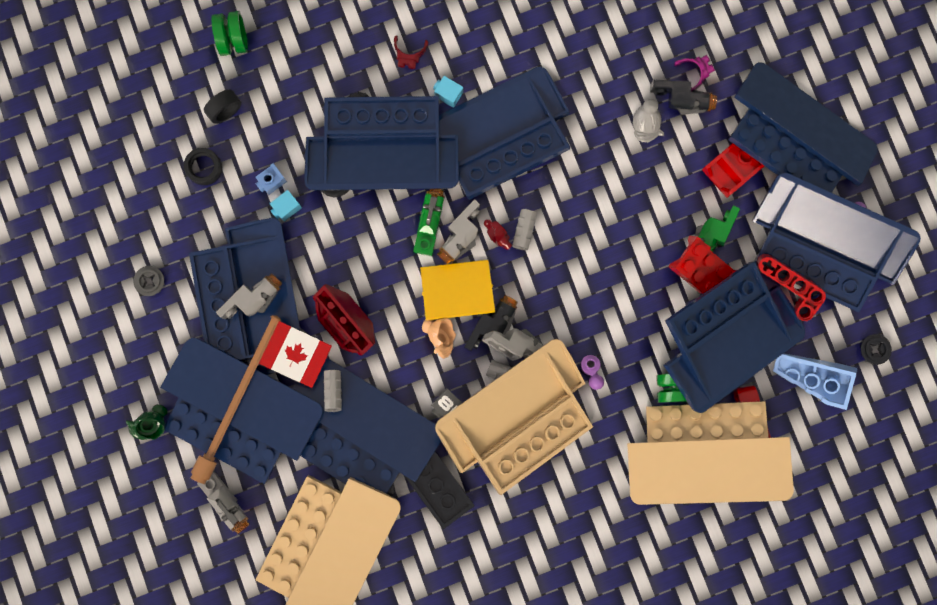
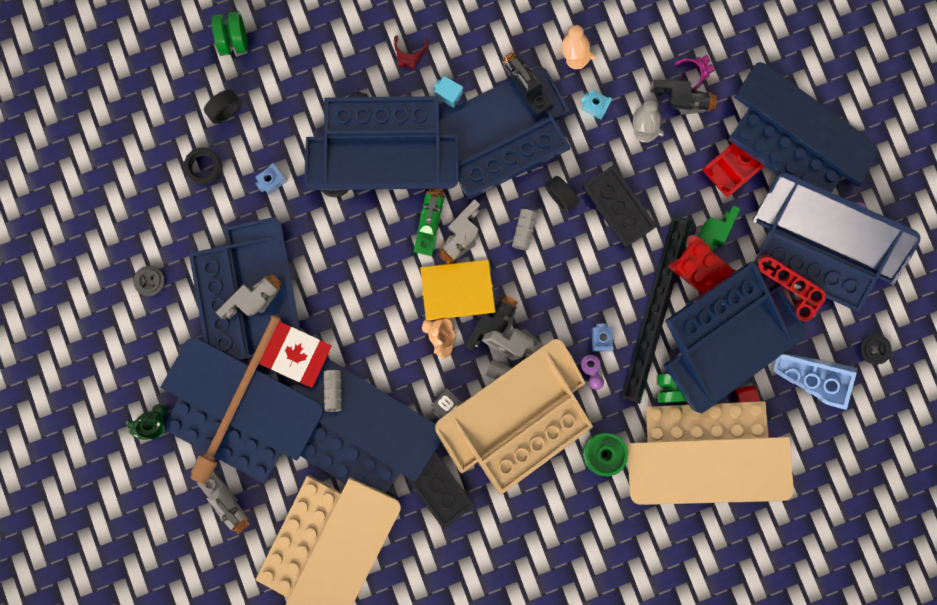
(285, 206): medium azure brick -> none
(344, 320): dark red wedge -> none
(497, 234): dark red helmet -> none
(527, 84): none -> black plate
(562, 194): none -> black tyre
(576, 48): none -> light nougat hair
(595, 110): none -> medium azure brick
(599, 345): none -> medium blue brick
(616, 457): none -> green wheel
(619, 206): none -> black plate
(655, 311): none -> black plate

